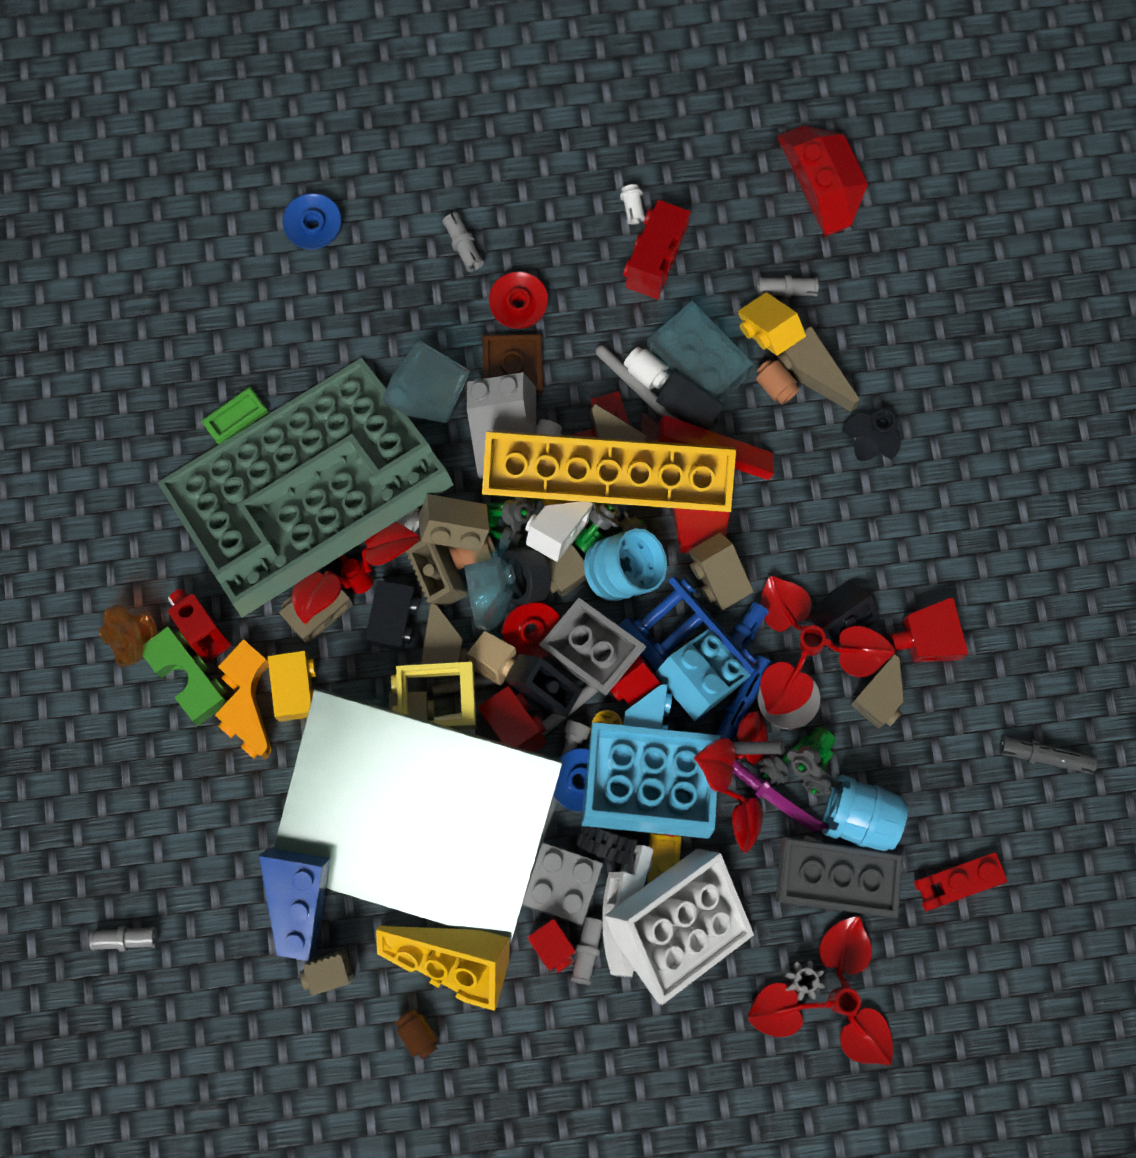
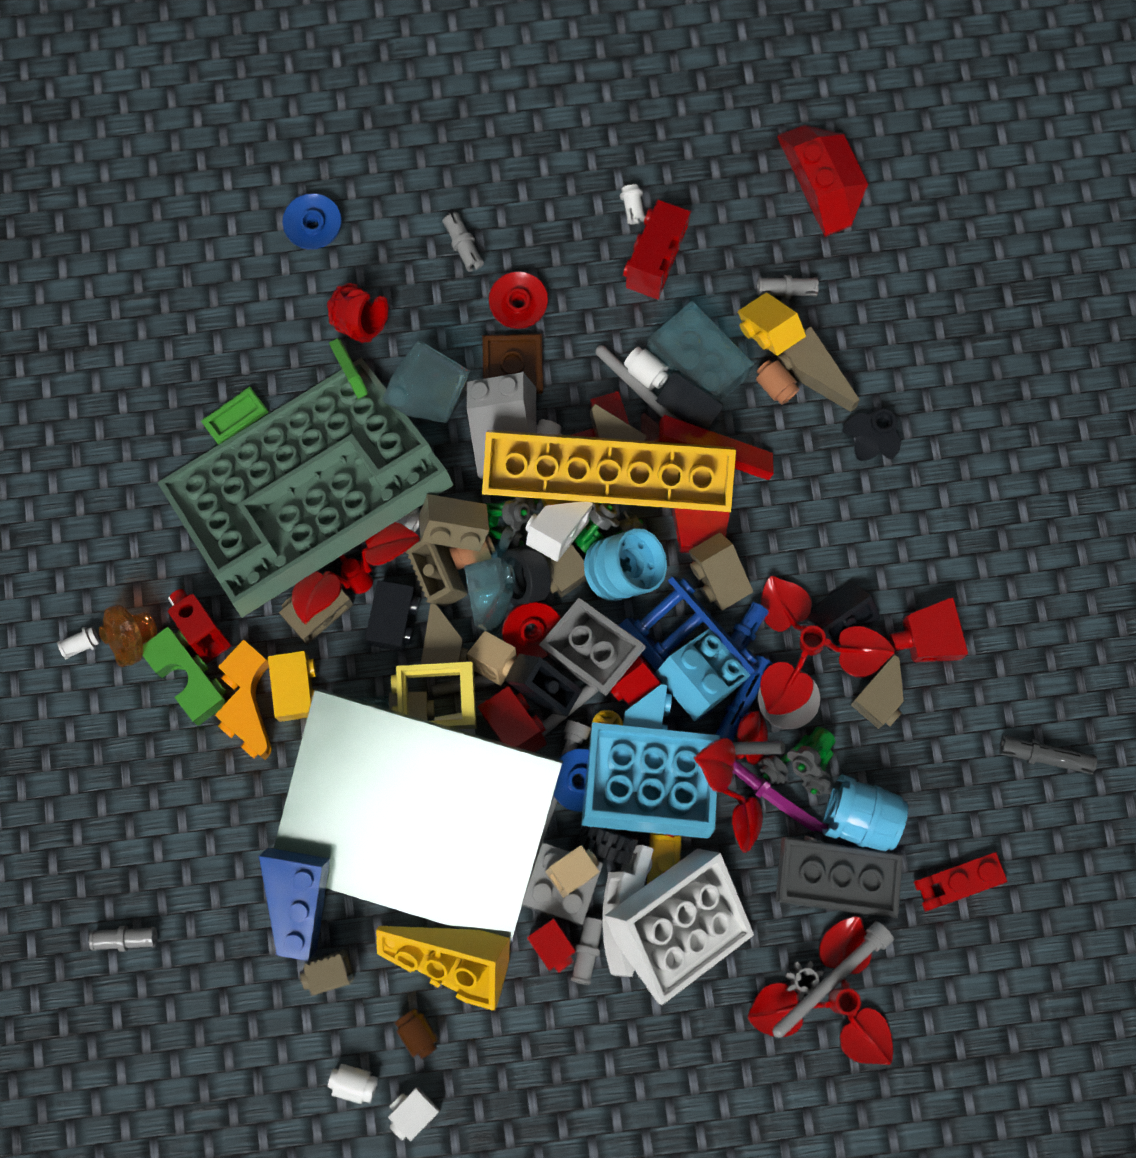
(79, 642): none -> white pin
(348, 368): none -> bright green tile
(352, 1084): none -> white brick
(355, 315): none -> red helmet
(411, 1114): none -> white brick
(573, 870): none -> tan brick
(877, 938): none -> light grey piece

